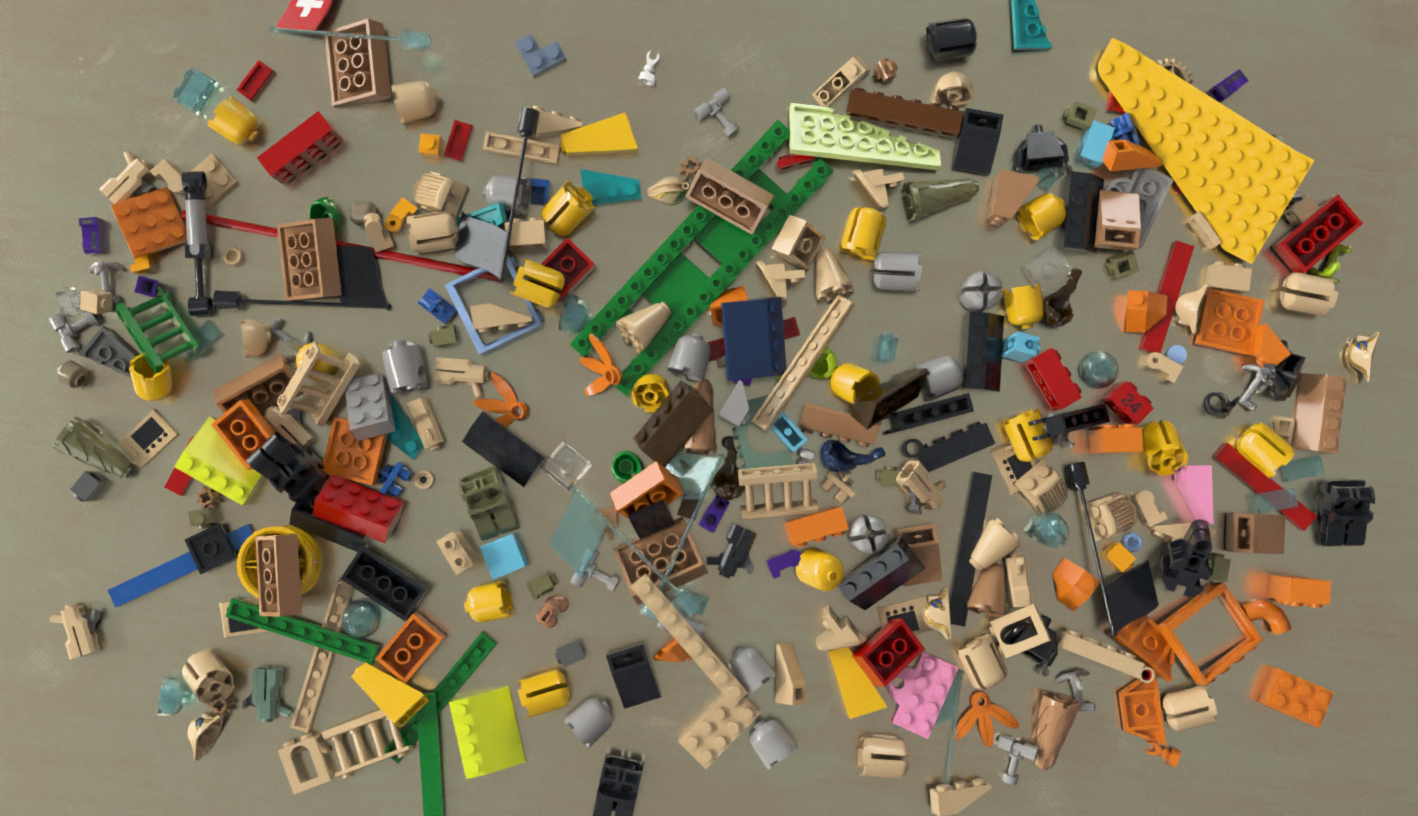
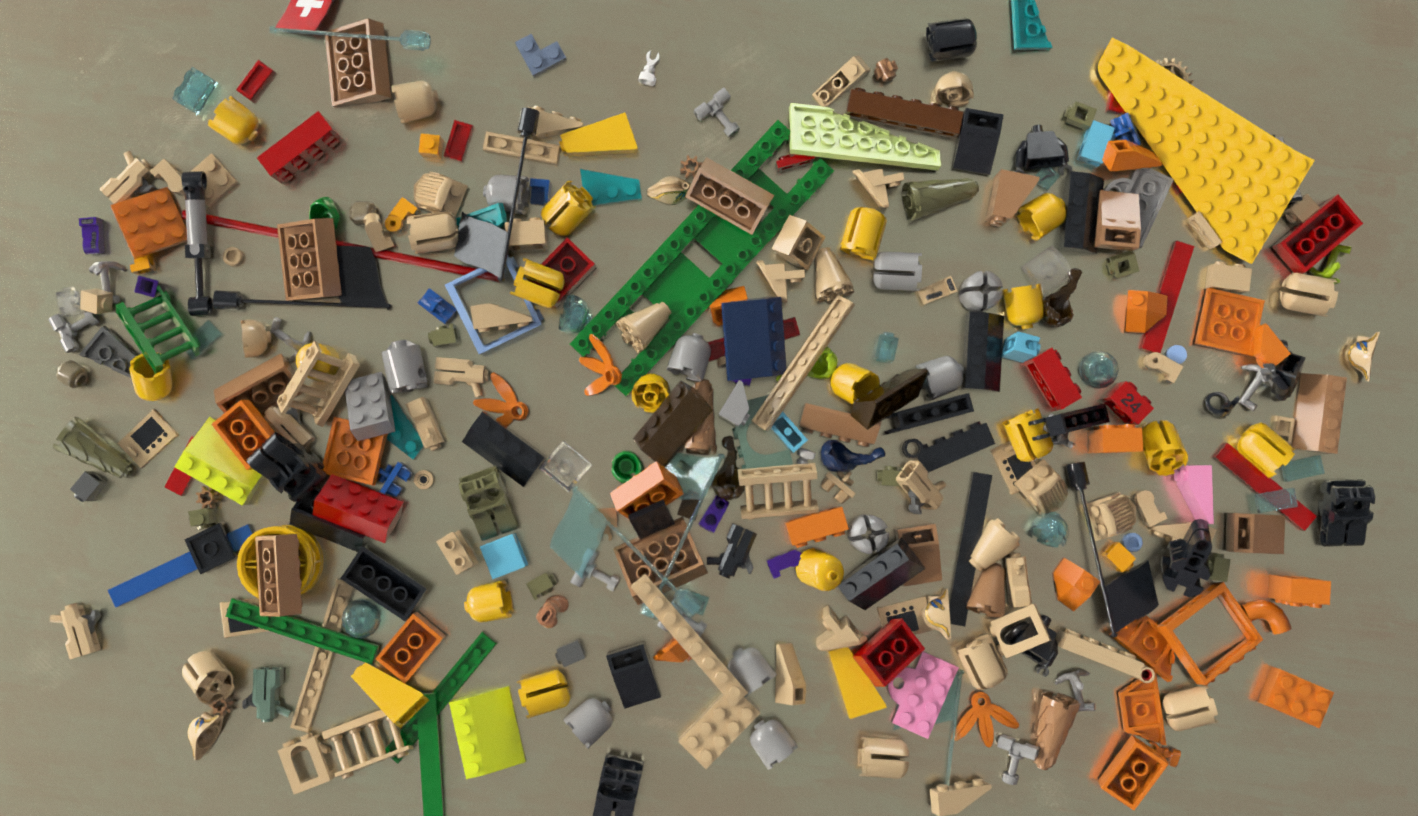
(171, 697): clear light blue cylinder -> none
(937, 290): none -> tan leg
(1133, 772): none -> orange brick
(1189, 308): tan hat -> none
(1228, 86): dark purple leg -> none

